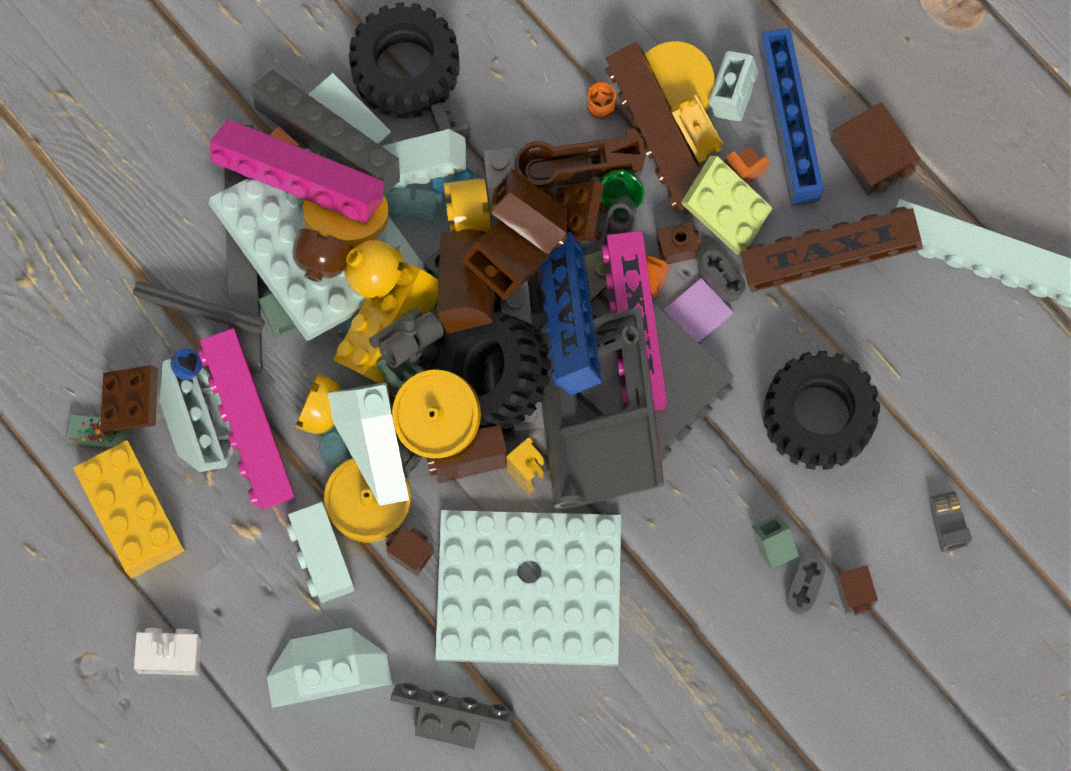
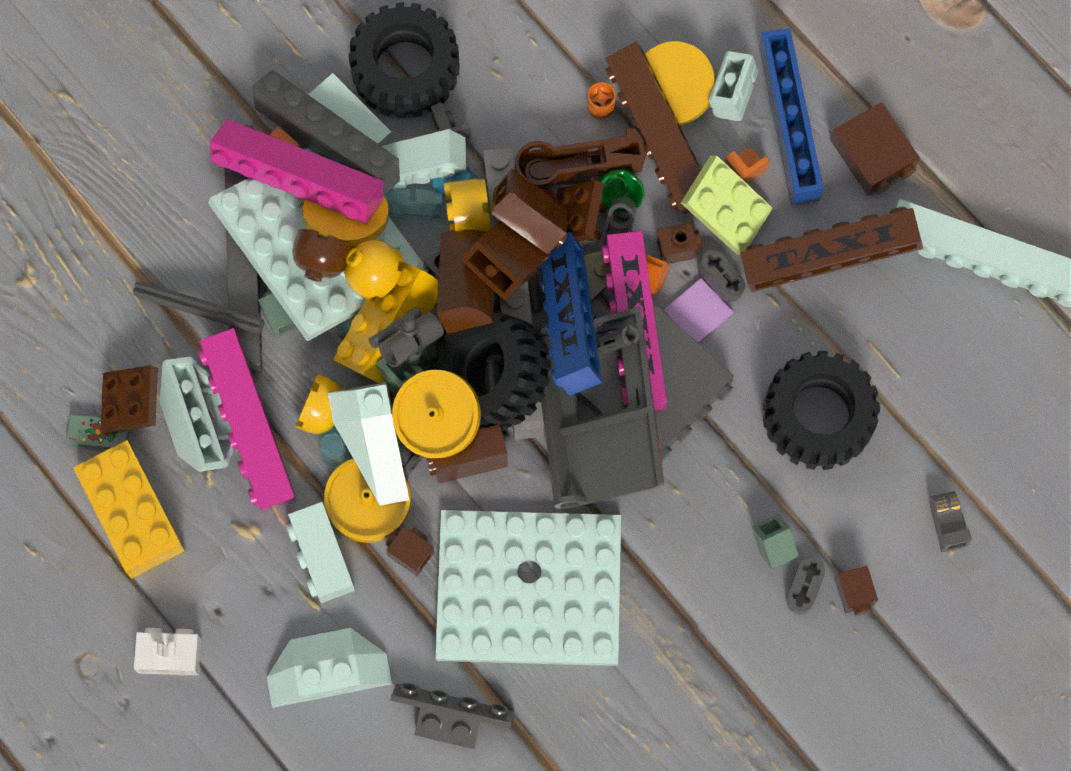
(186, 364): blue tile -> none
(522, 464): yellow hinge -> none
(696, 127): yellow hinge -> none

